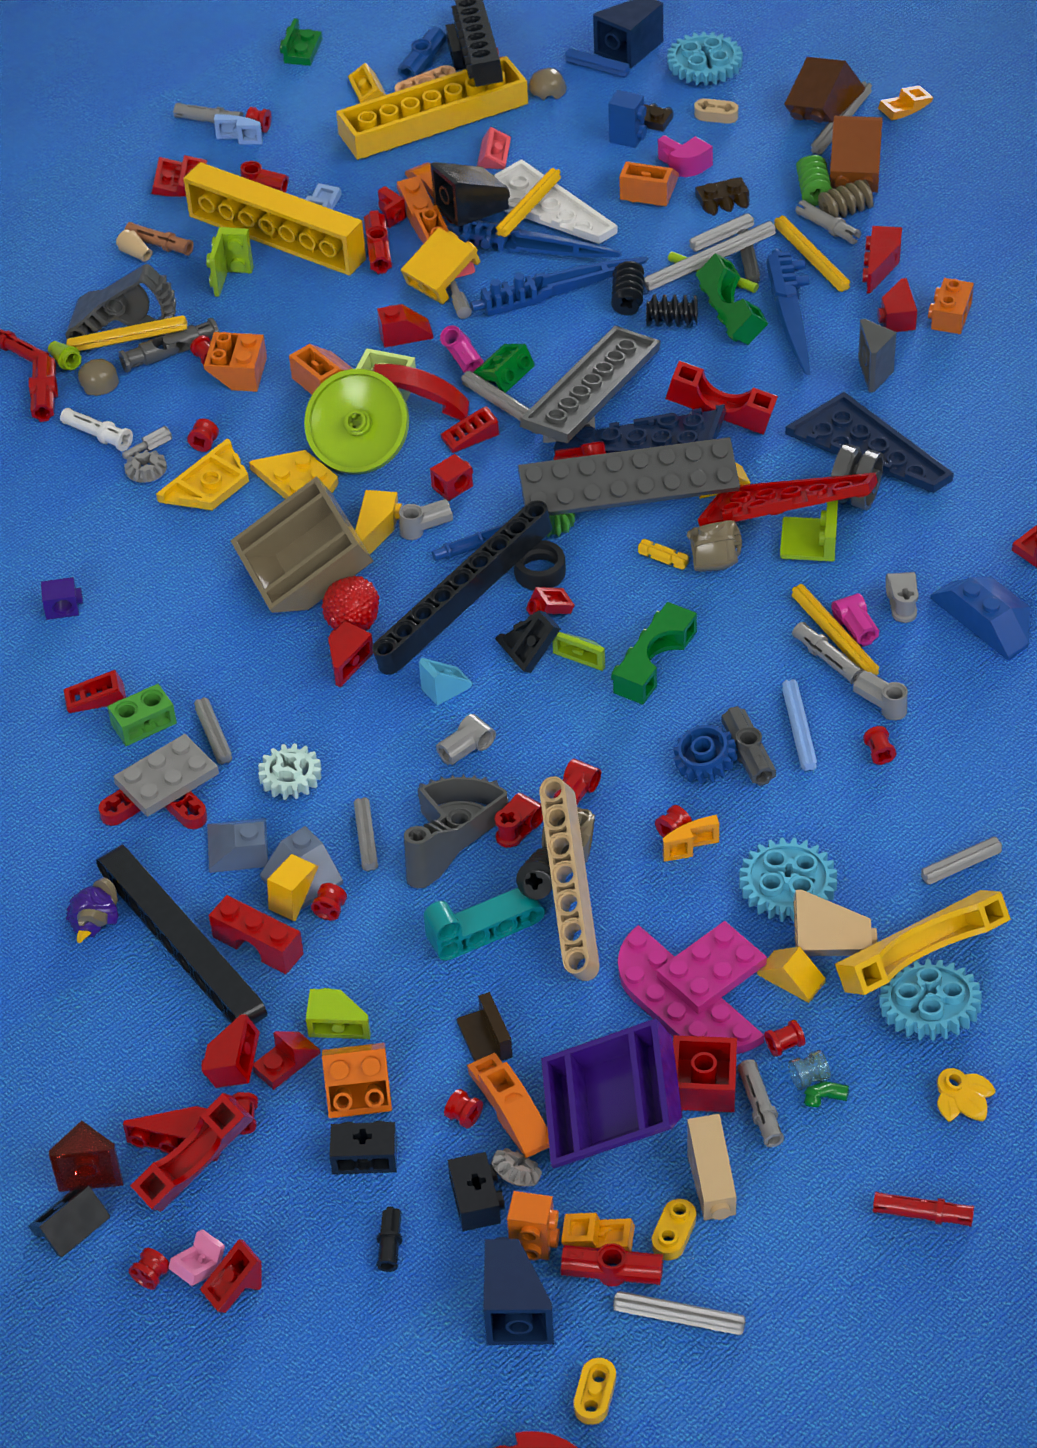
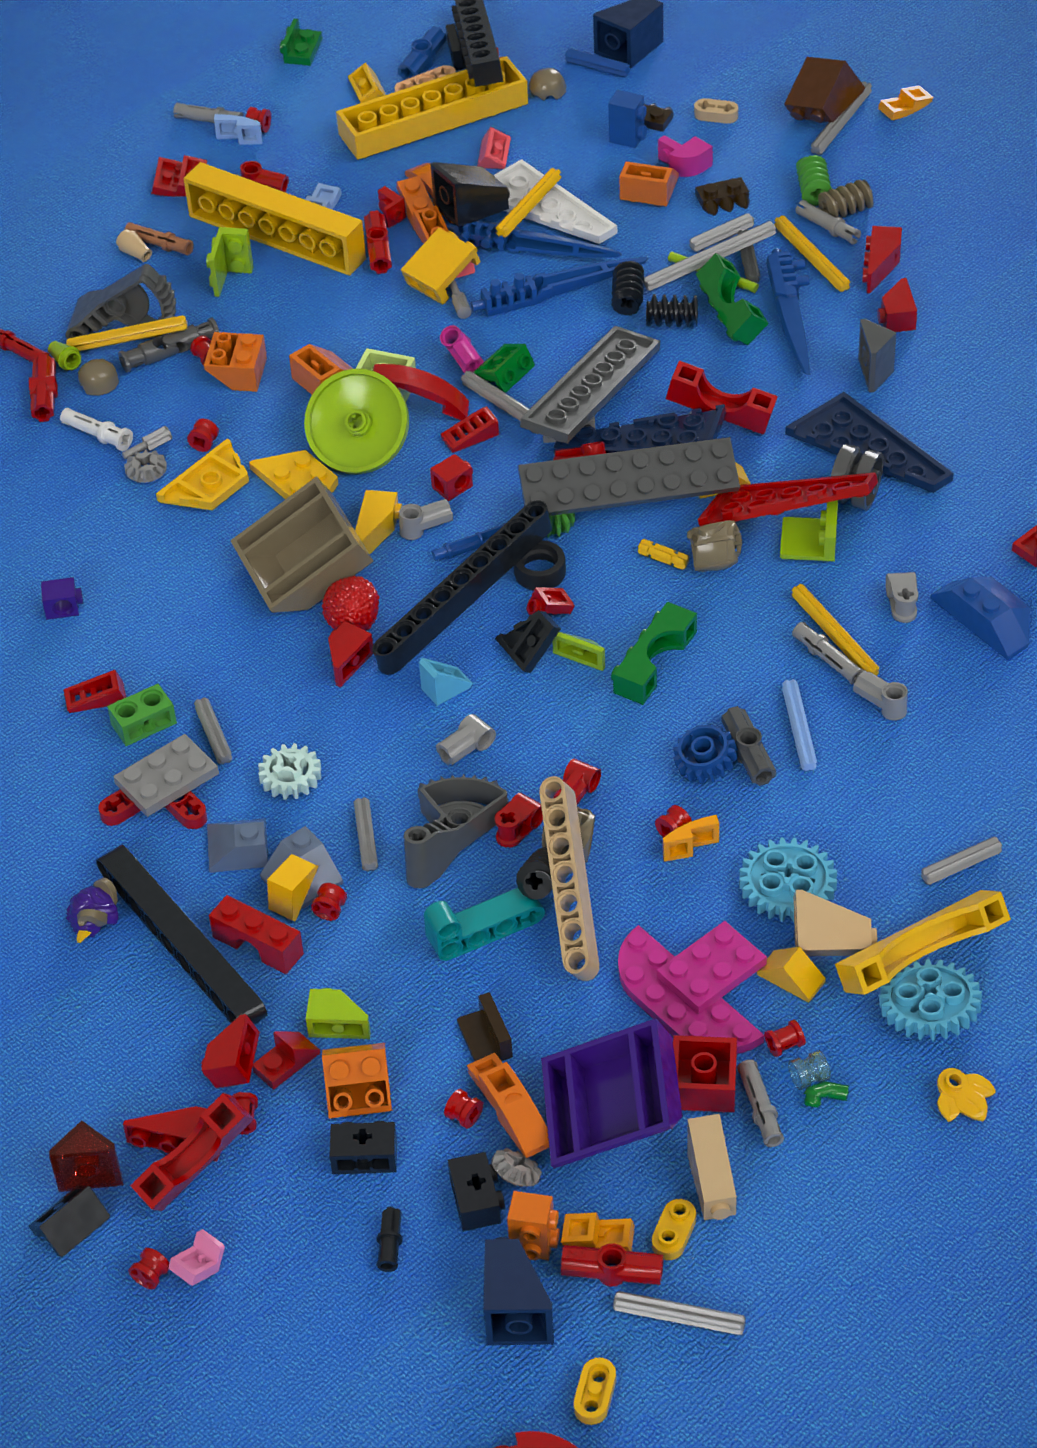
(235, 1272): red slope -> none
(402, 325): red slope -> none
(691, 63): medium azure gear -> none
(854, 615): dark pink piece -> none
(856, 150): dark orange slope -> none
(879, 744): red bush -> none
(924, 1209): red pin -> none
(951, 305): orange brick -> none

